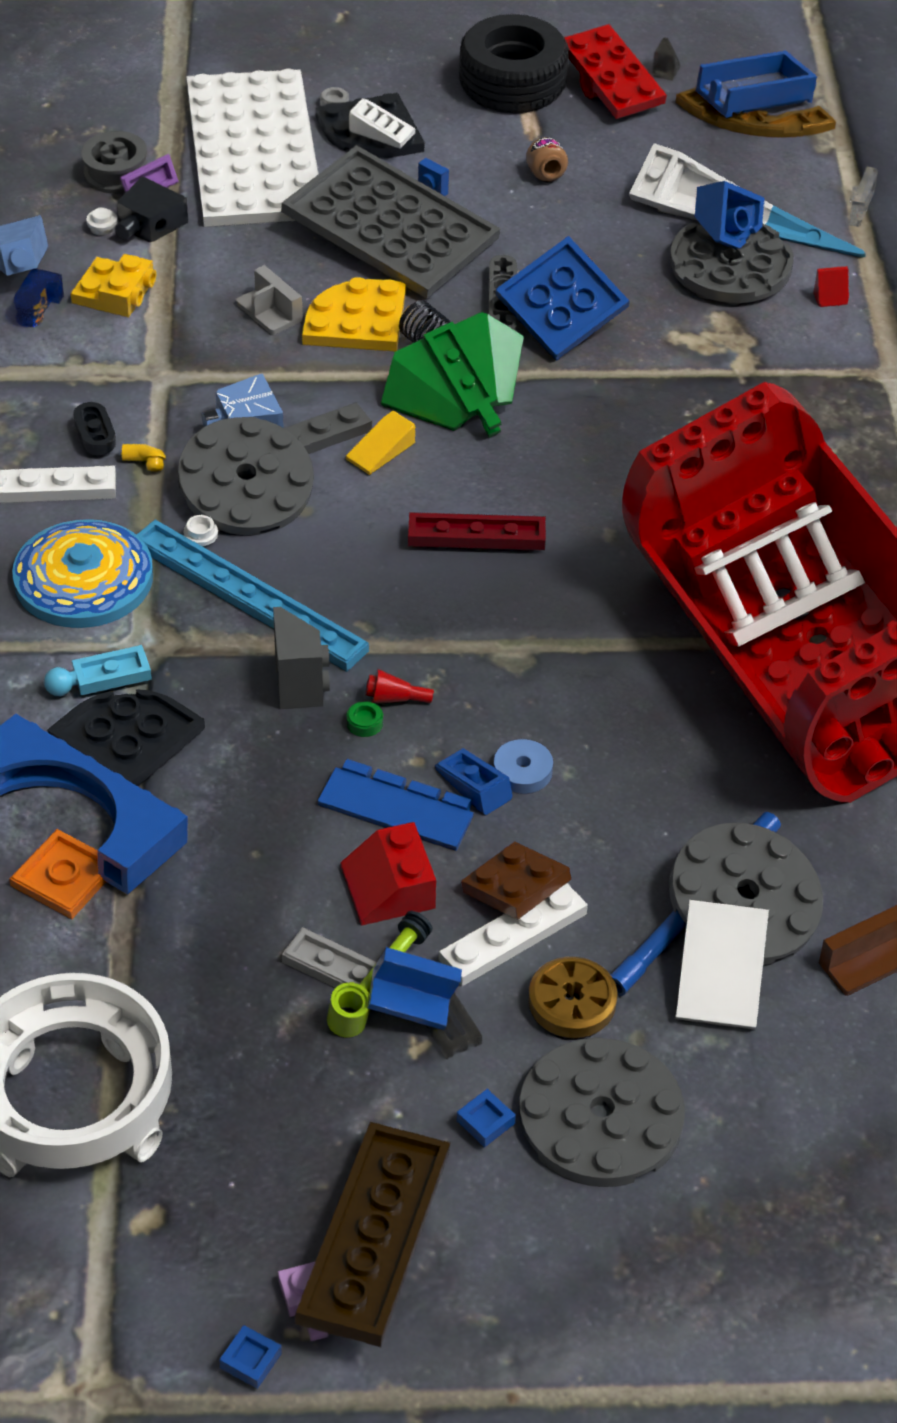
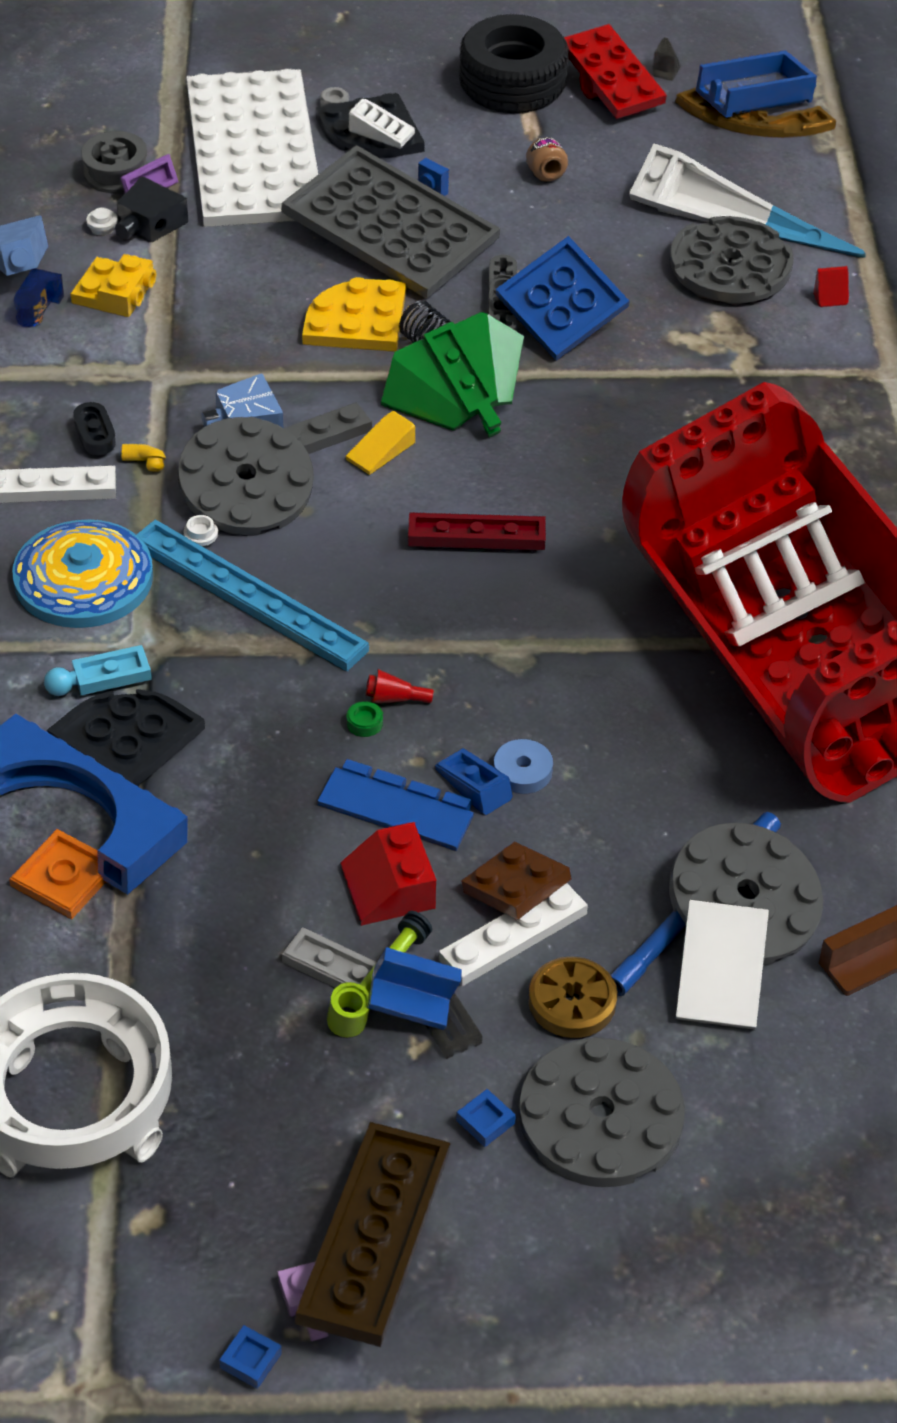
(272, 302): light grey panel -> none
(299, 662): dark grey slope -> none
(729, 212): blue slope -> none
(862, 196): clear plate -> none

